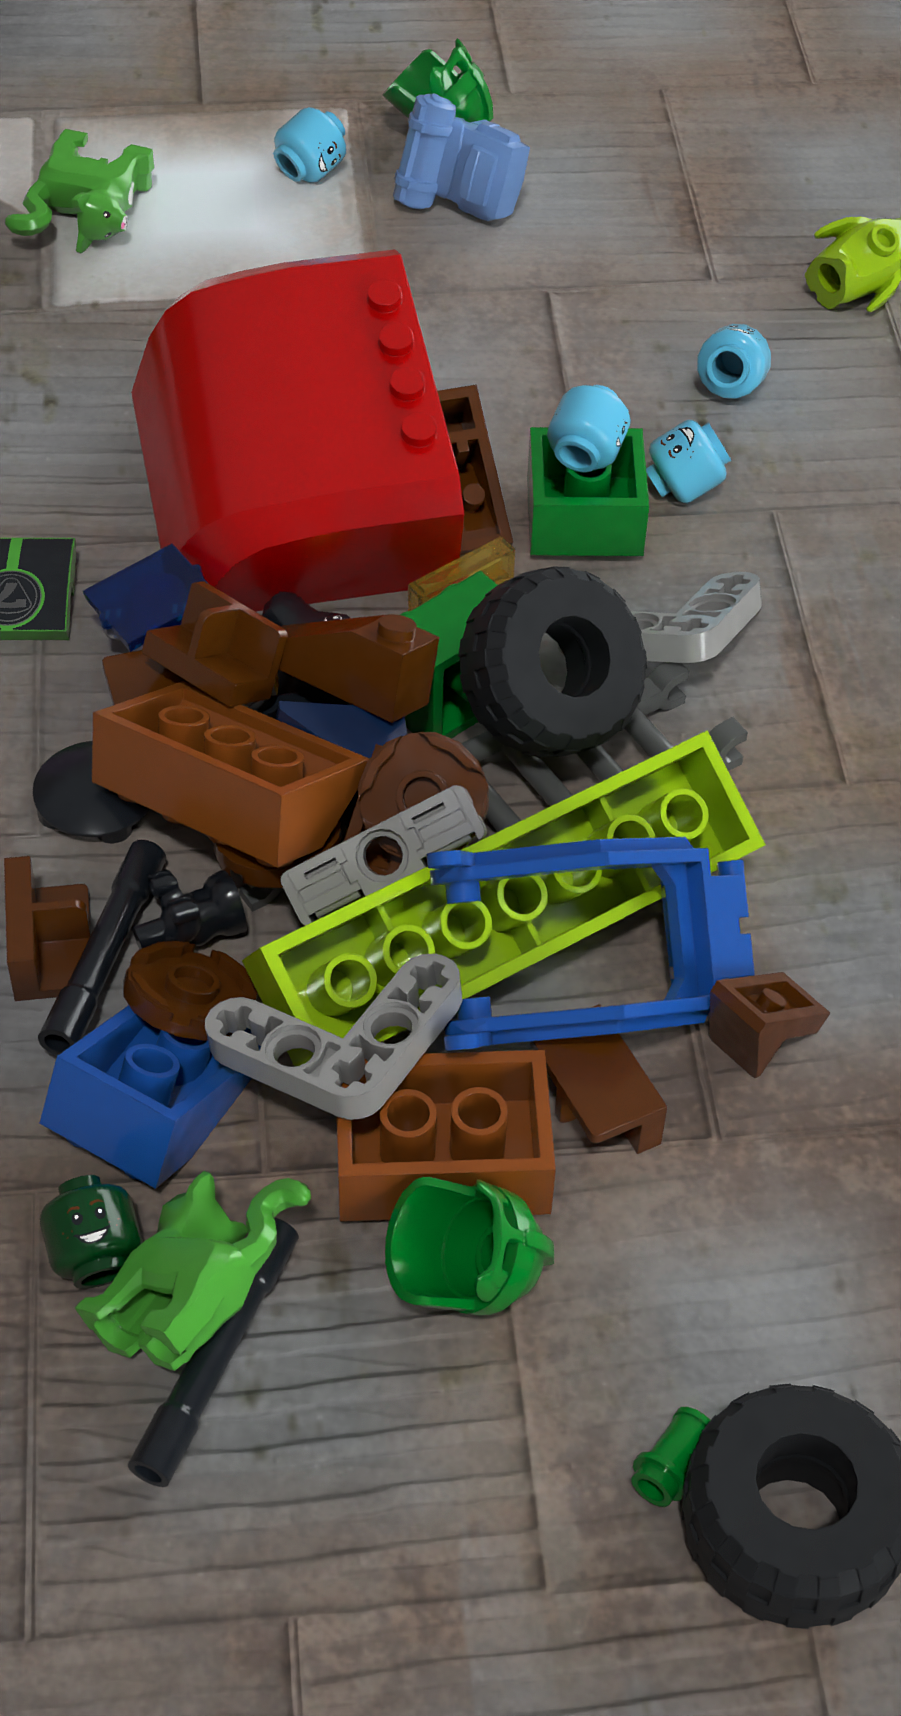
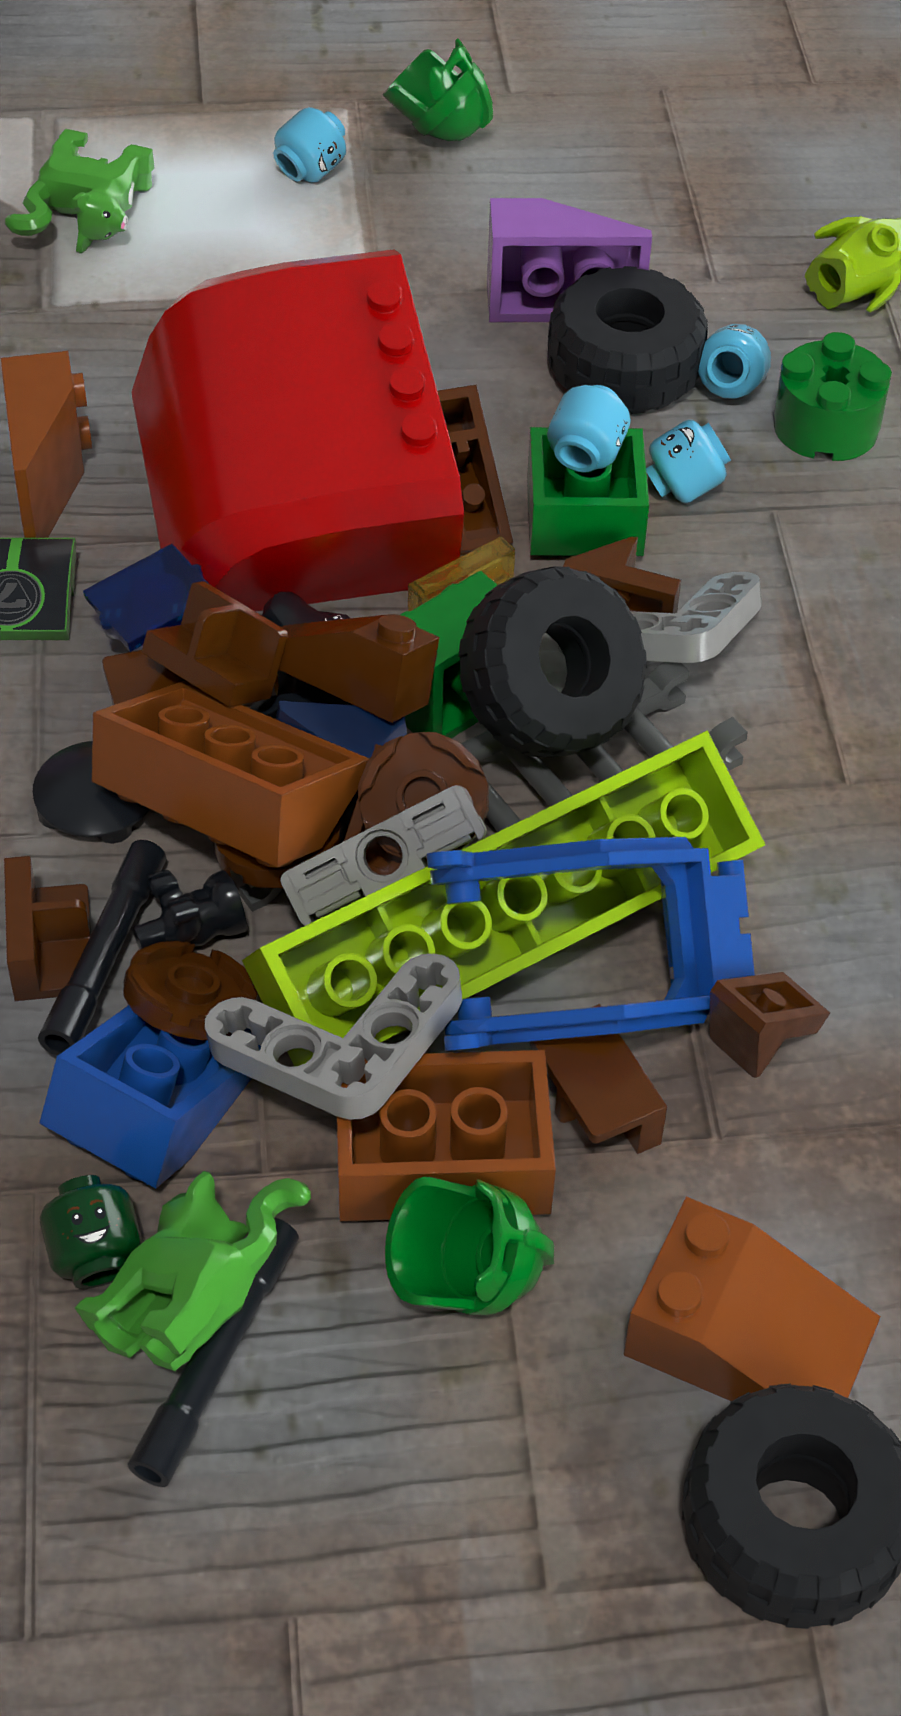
(45, 435): none -> dark orange slope
(459, 161): medium blue piece -> none
(545, 247): none -> medium lavender slope
(628, 334): none -> black tyre
(639, 588): none -> reddish brown slope
(663, 1470): green pin -> none
(744, 1312): none -> dark orange slope
(831, 398): none -> green brick

